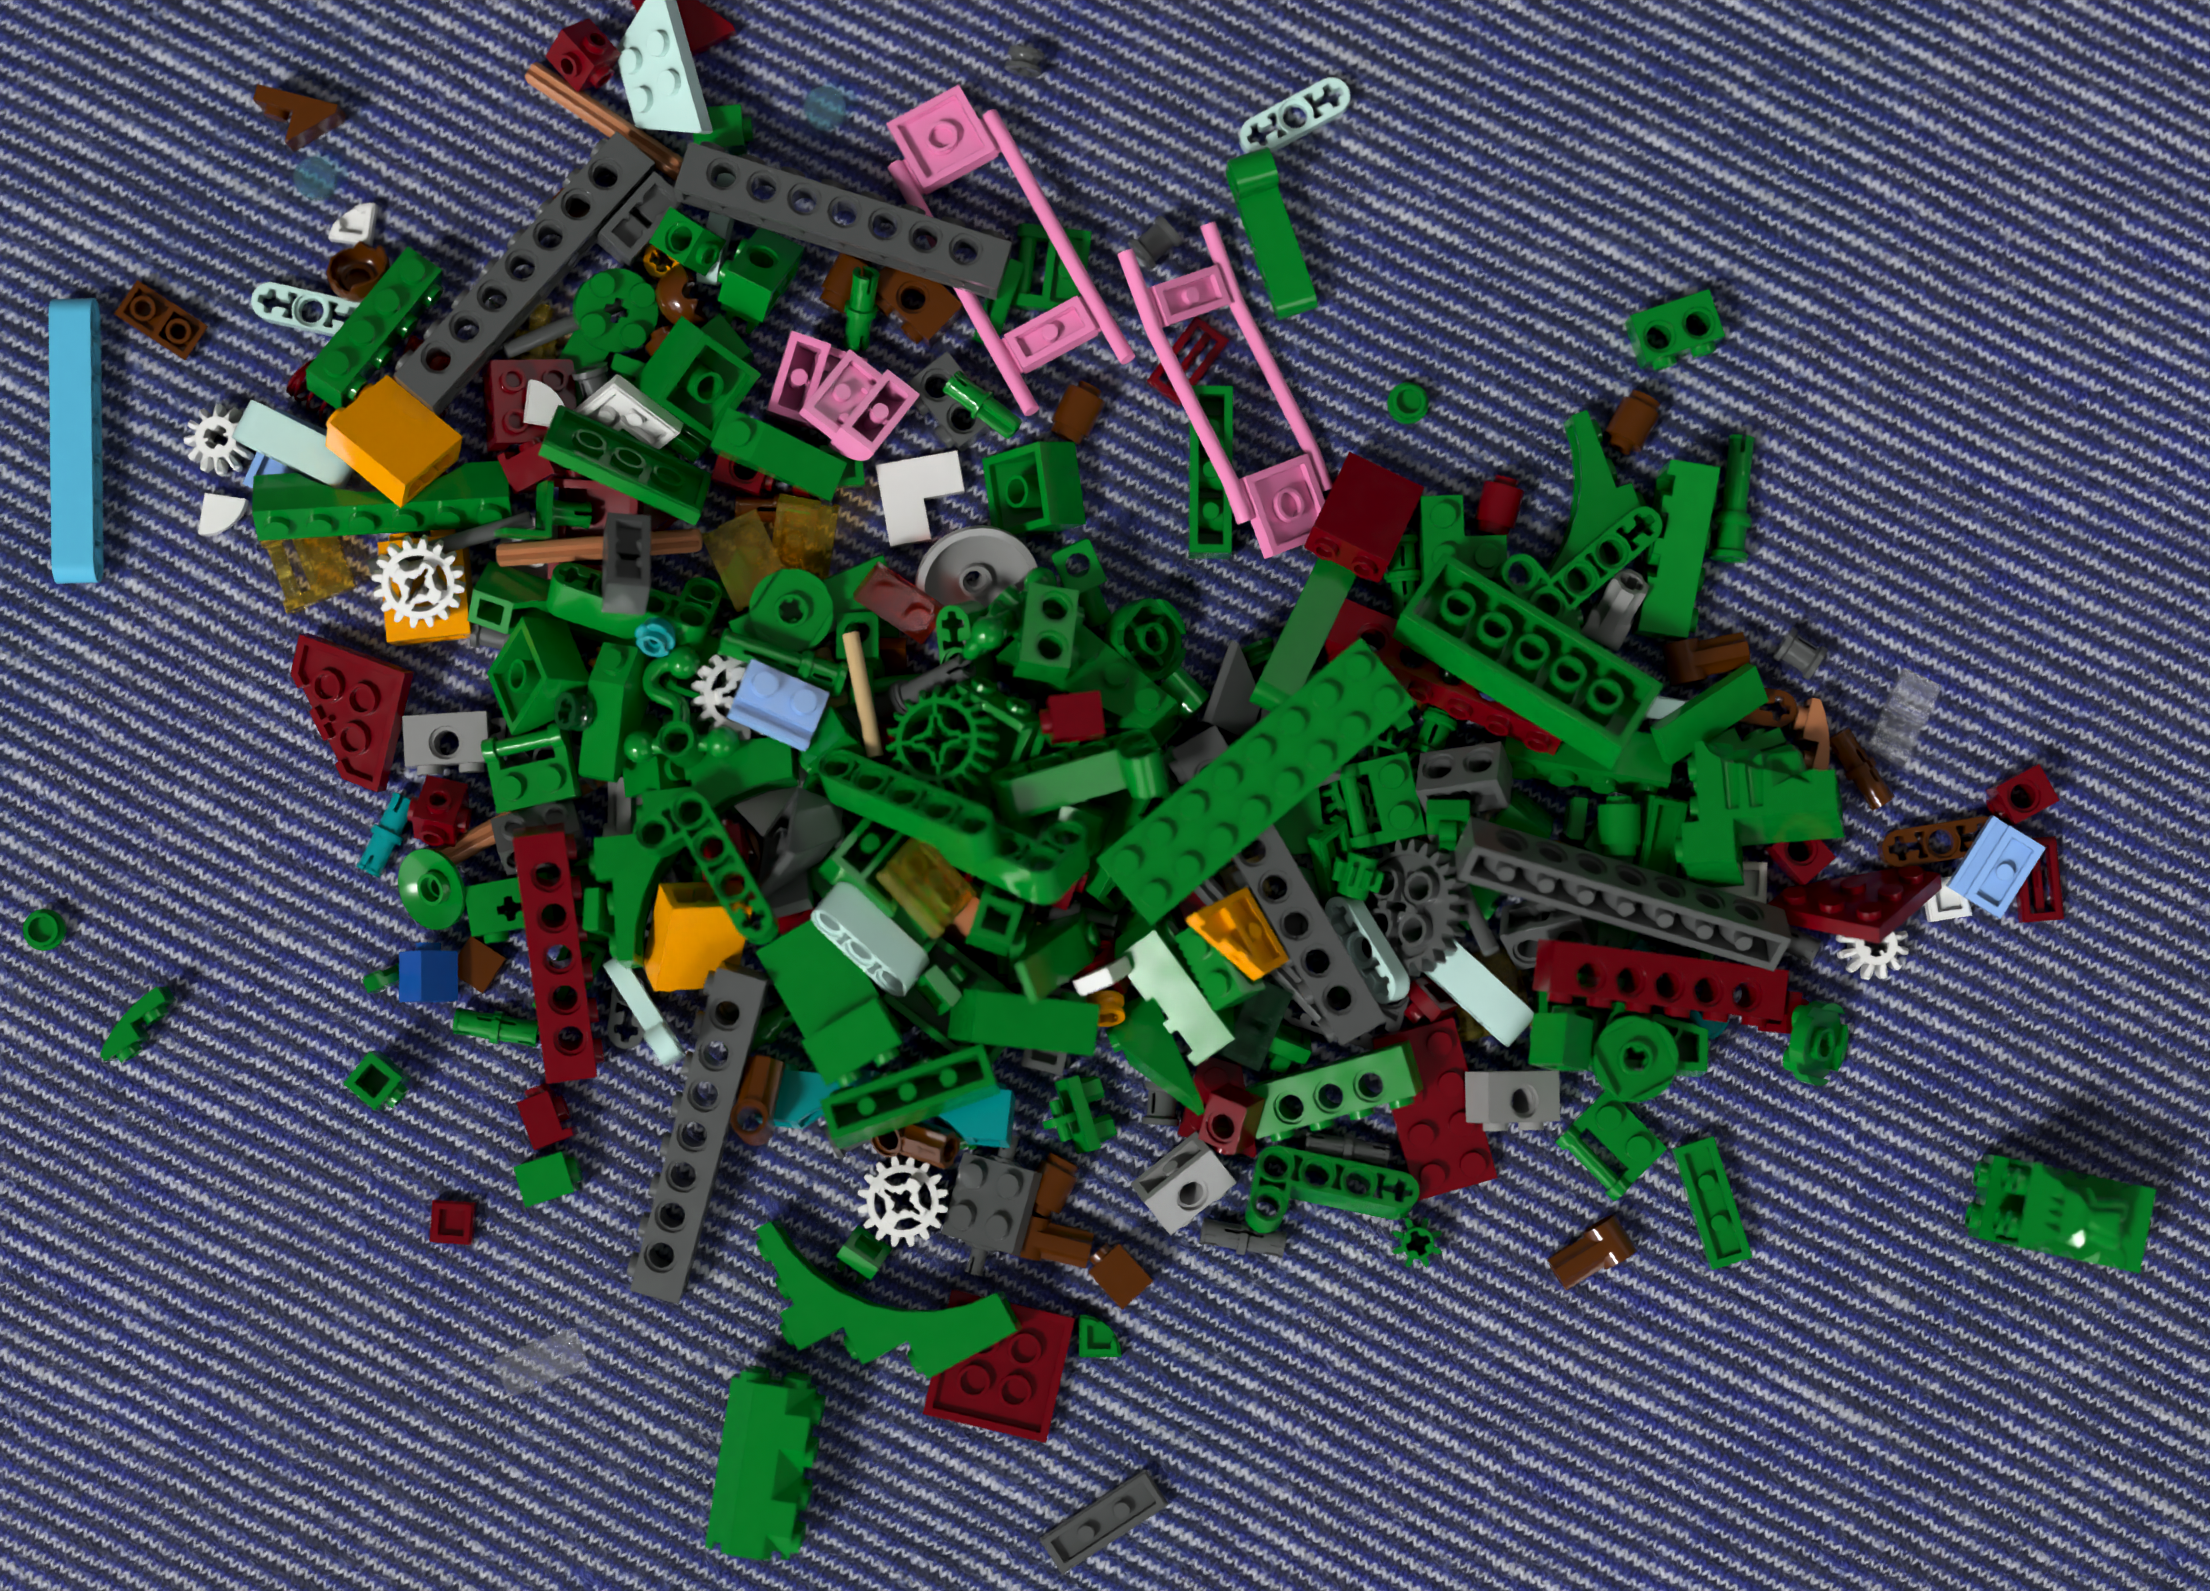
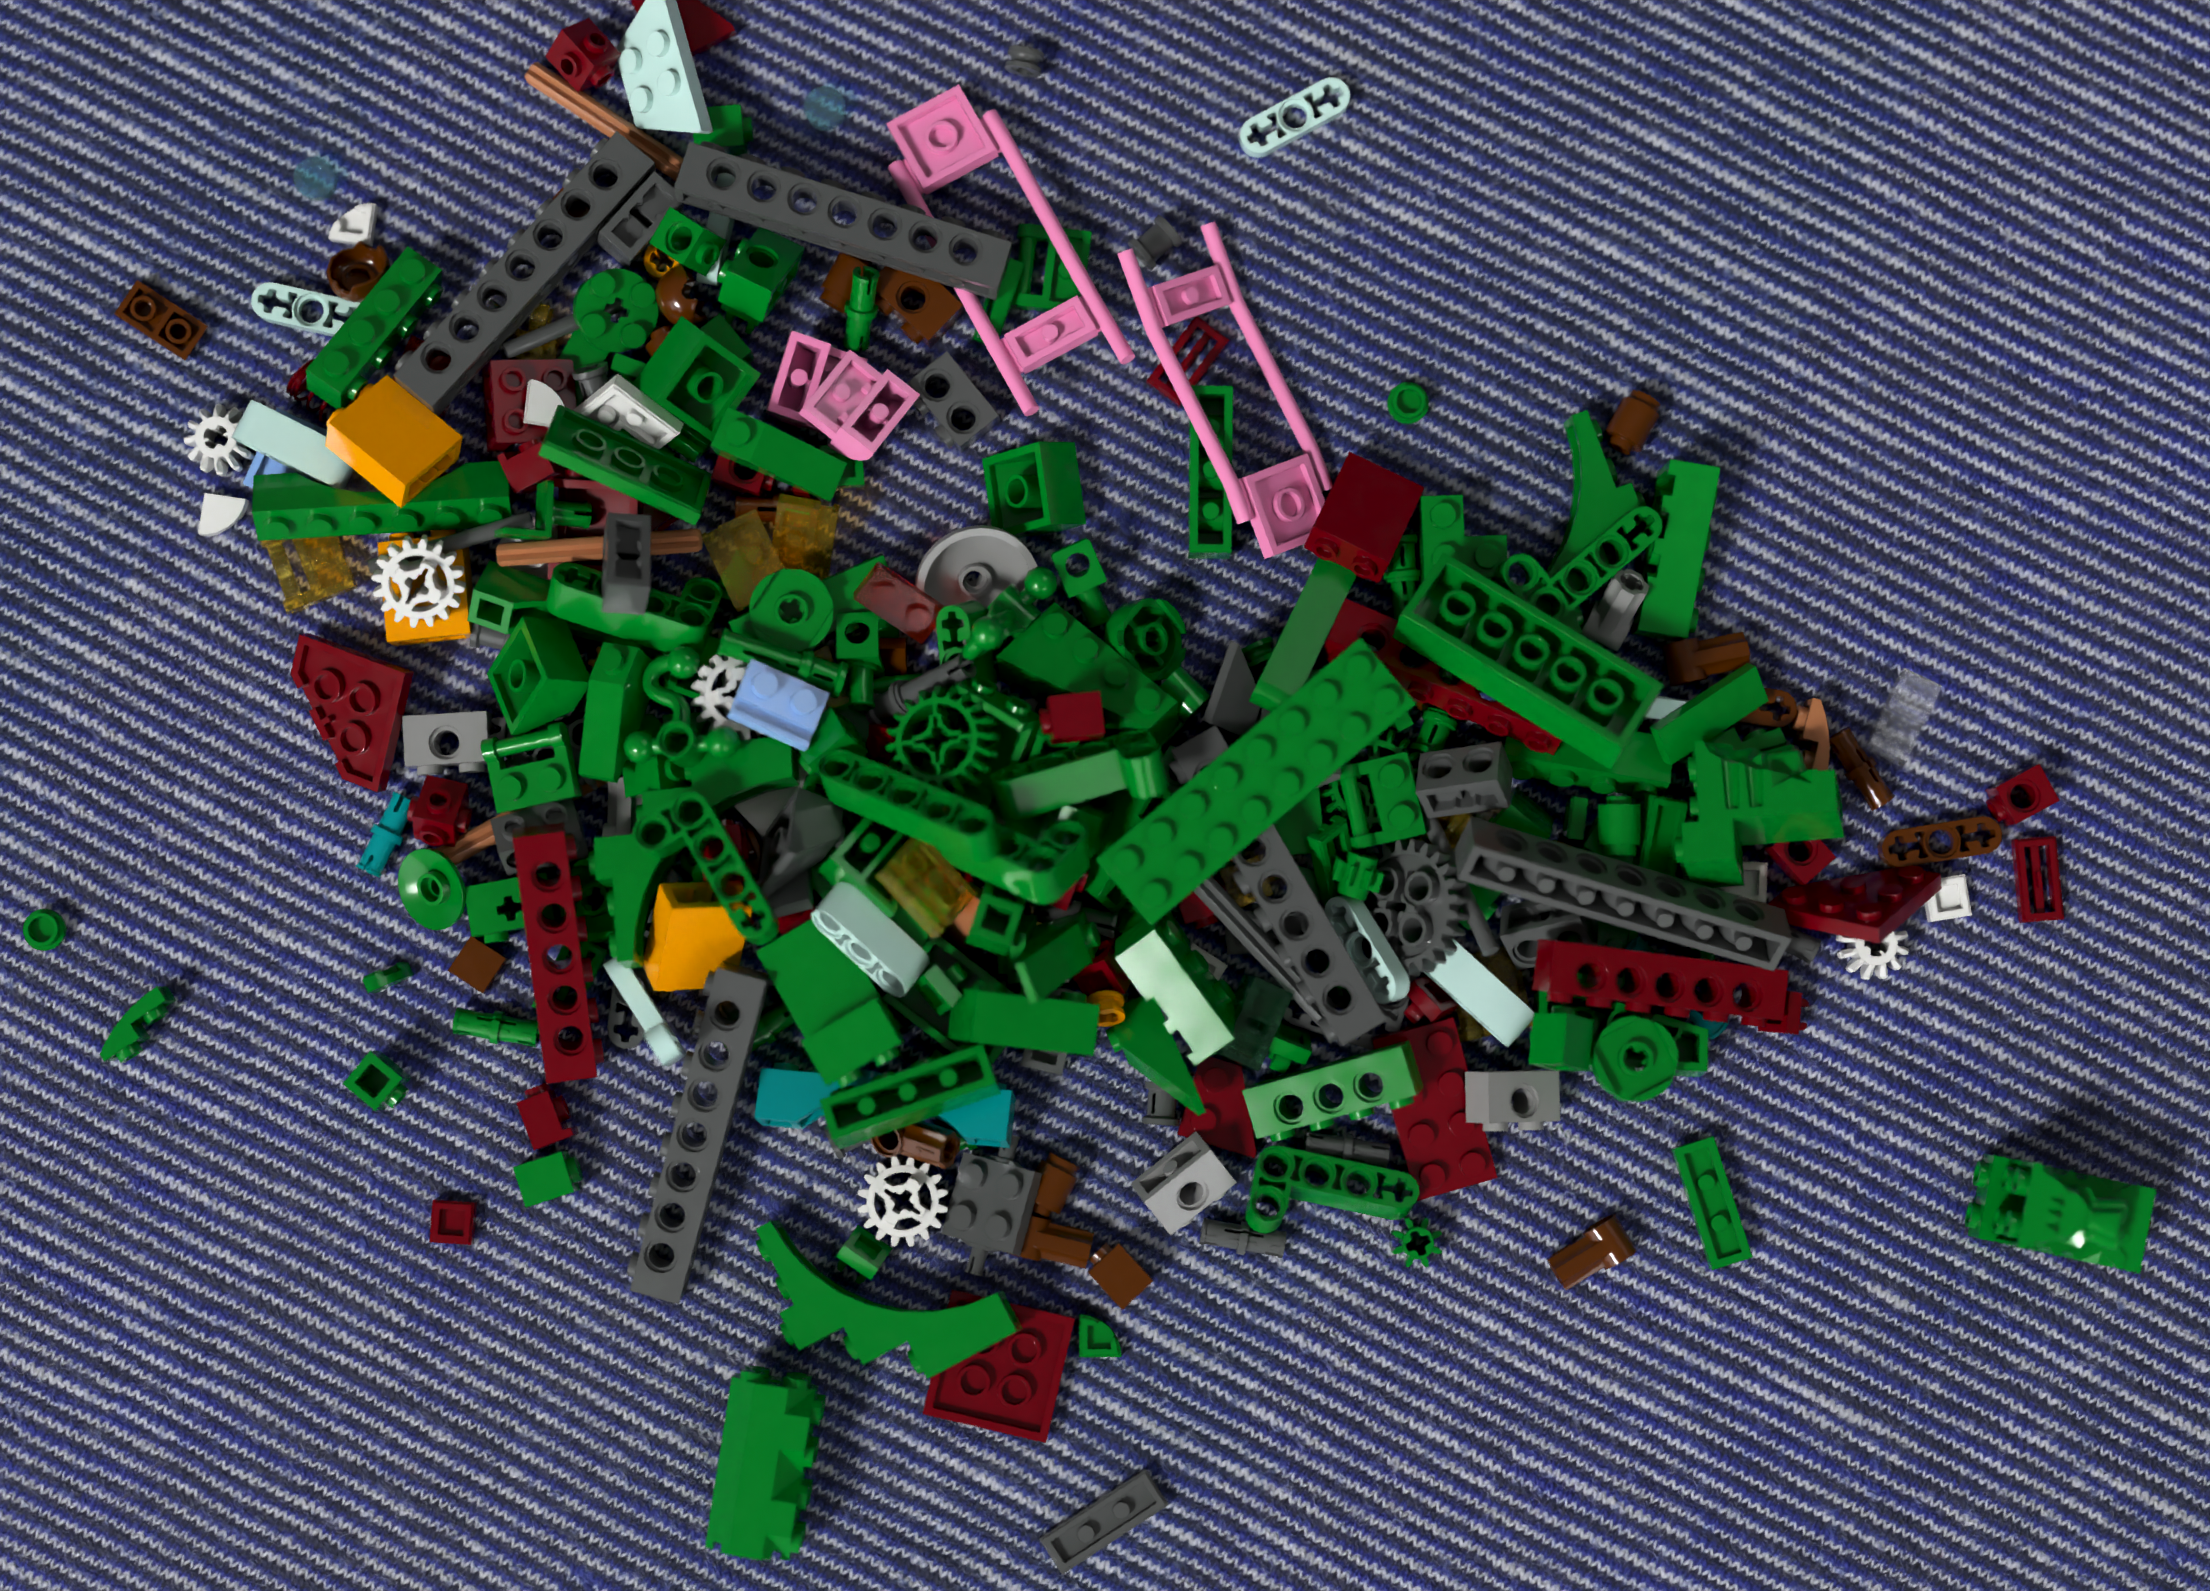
(76, 441): medium azure beam -> none
(309, 116): reddish brown slope -> none
(428, 974): blue brick -> none
(541, 1362): clear slope -> none
(573, 711): dark green bush -> none
(595, 912): green tile -> none
(655, 637): teal plate -> none
(758, 1096): reddish brown piece -> none
(863, 695): tan bar -> none
(907, 485): white tile -> none
(982, 405): green axle -> none
(1040, 632): green brick -> none
(1074, 1117): green hips -> none
(1077, 412): reddish brown brick -> none
(1103, 976): white tile -> none
(1220, 978): green brick -> none
(1240, 933): light orange wing -> none
(1242, 1108): brick -> none
(1269, 232): green beam -> none
(1447, 820): green tile -> none
(1499, 506): dark red brick -> none
(1621, 1134): green plate -> none
(1671, 323): green brick -> none
(1733, 519): green pin -> none
(1800, 653): dark grey bush -> none
(1816, 1042): green plate -> none
(1995, 866): light blue plate -> none

